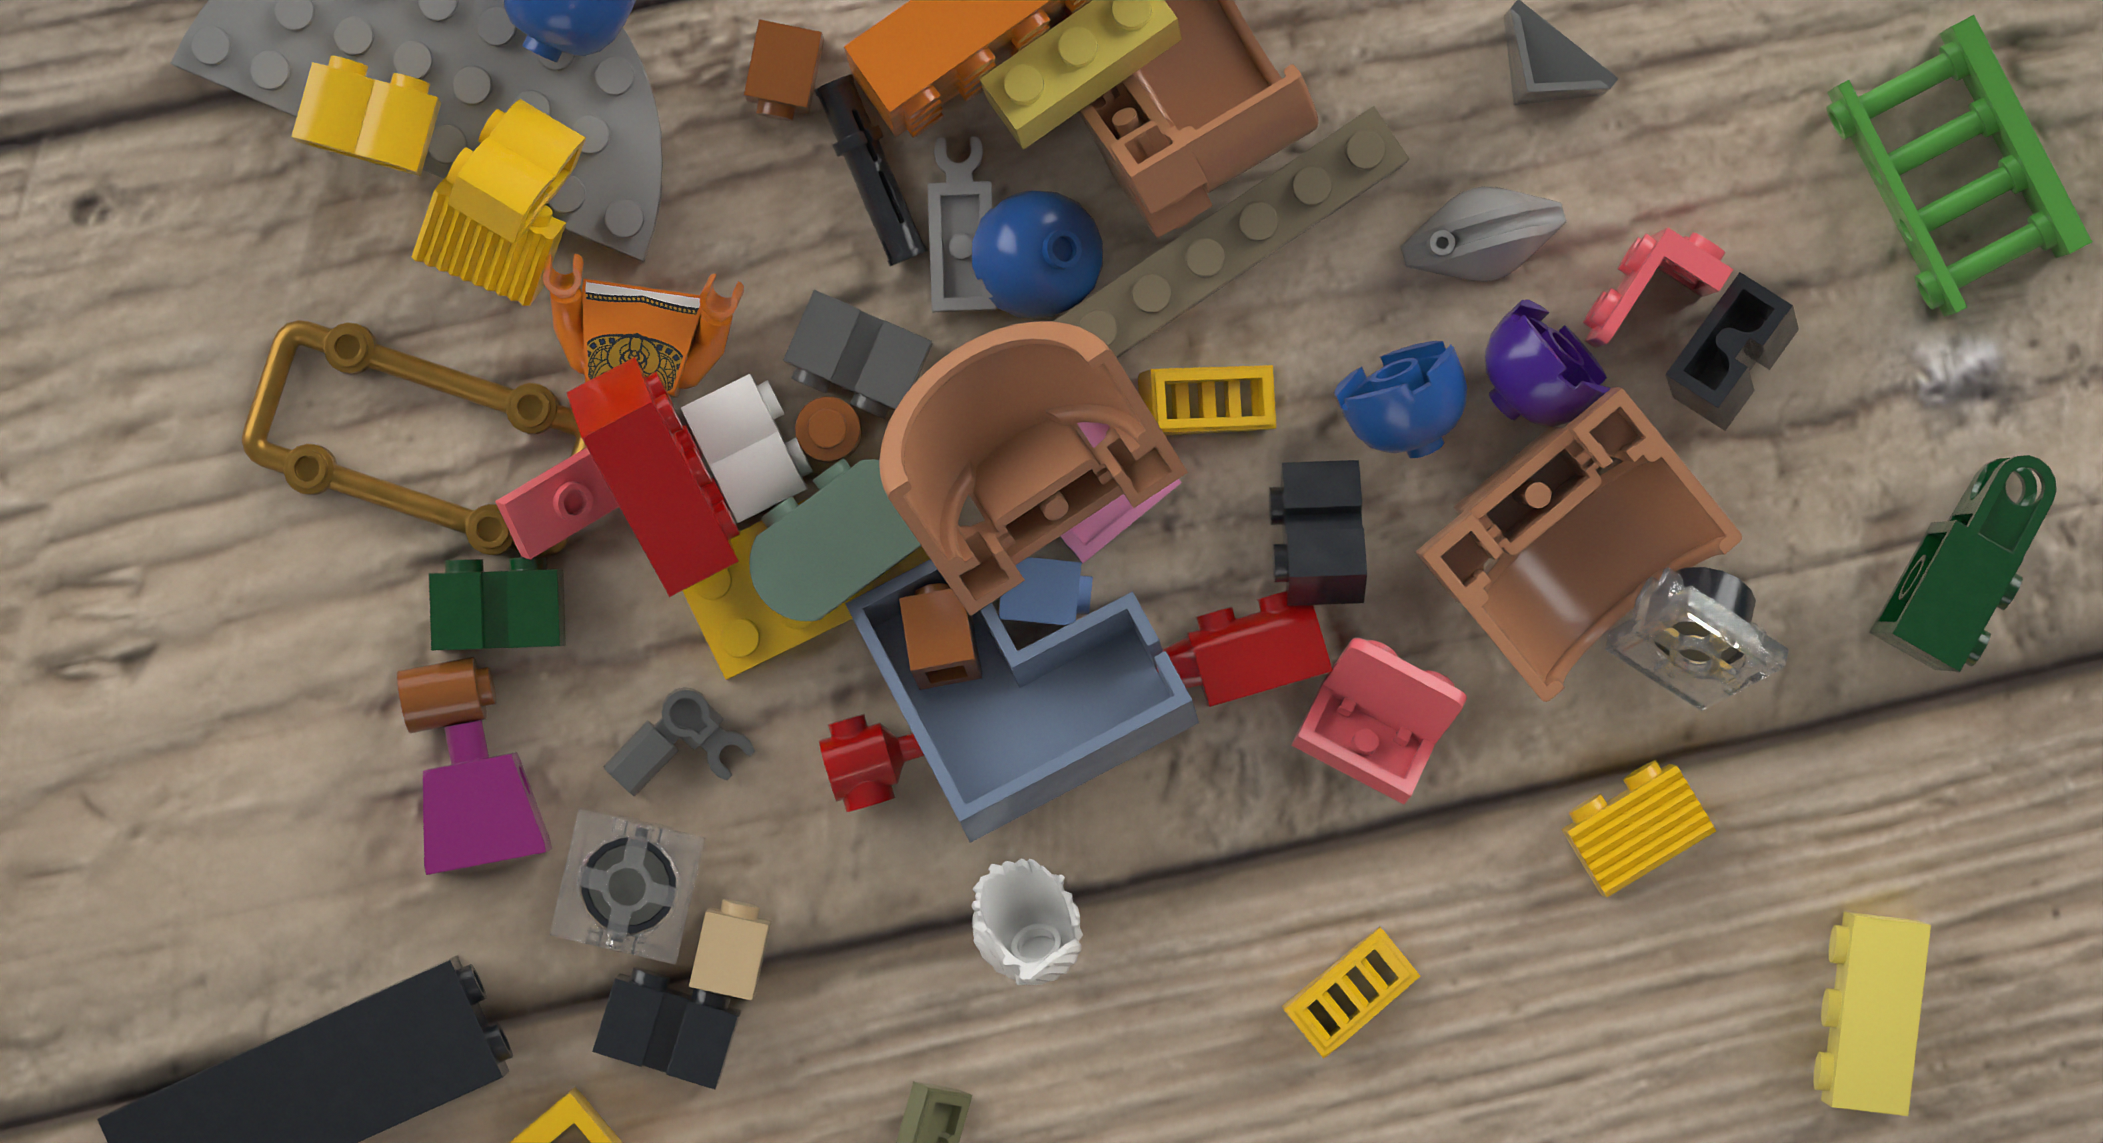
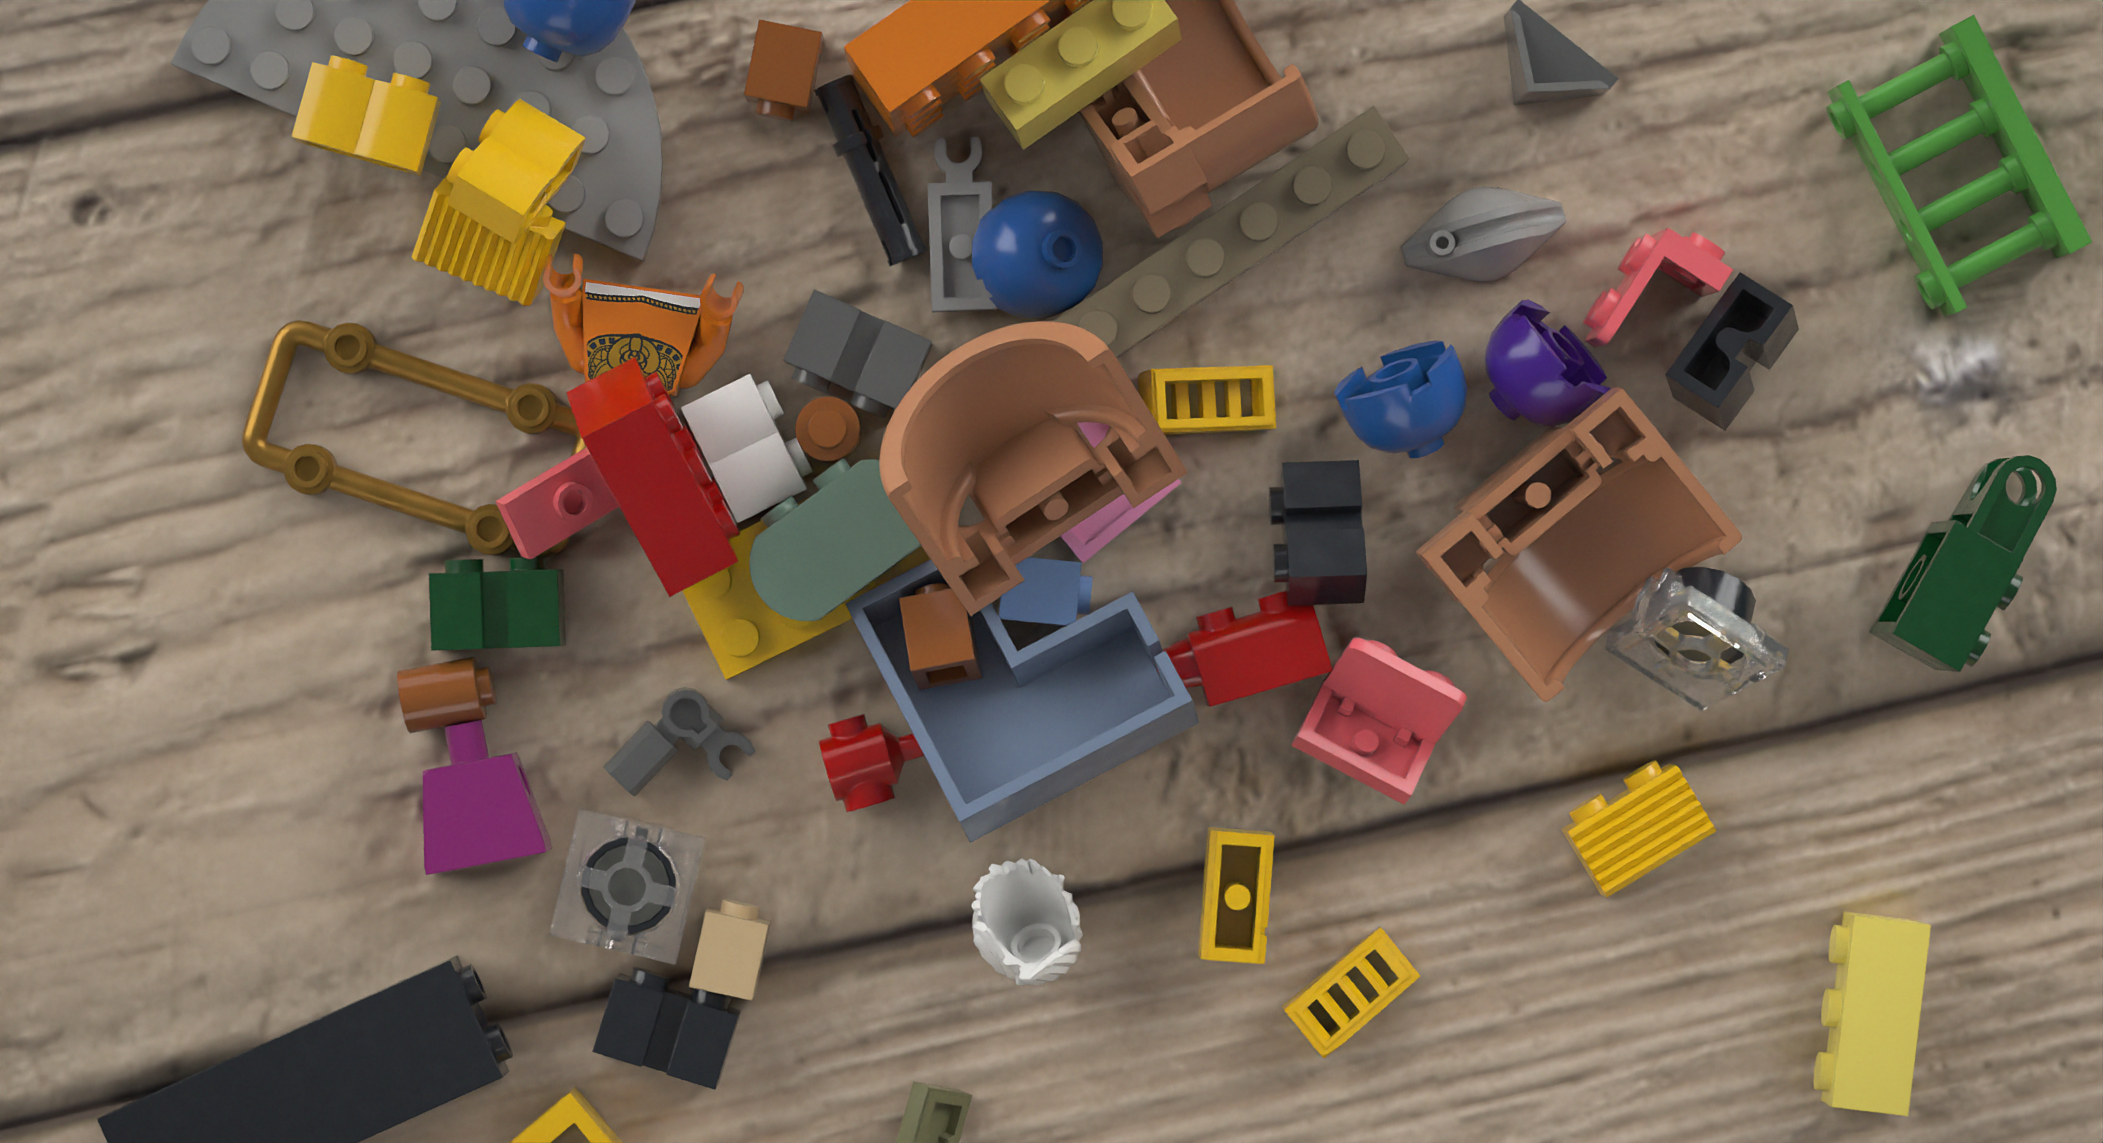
(1236, 895): none -> yellow brick

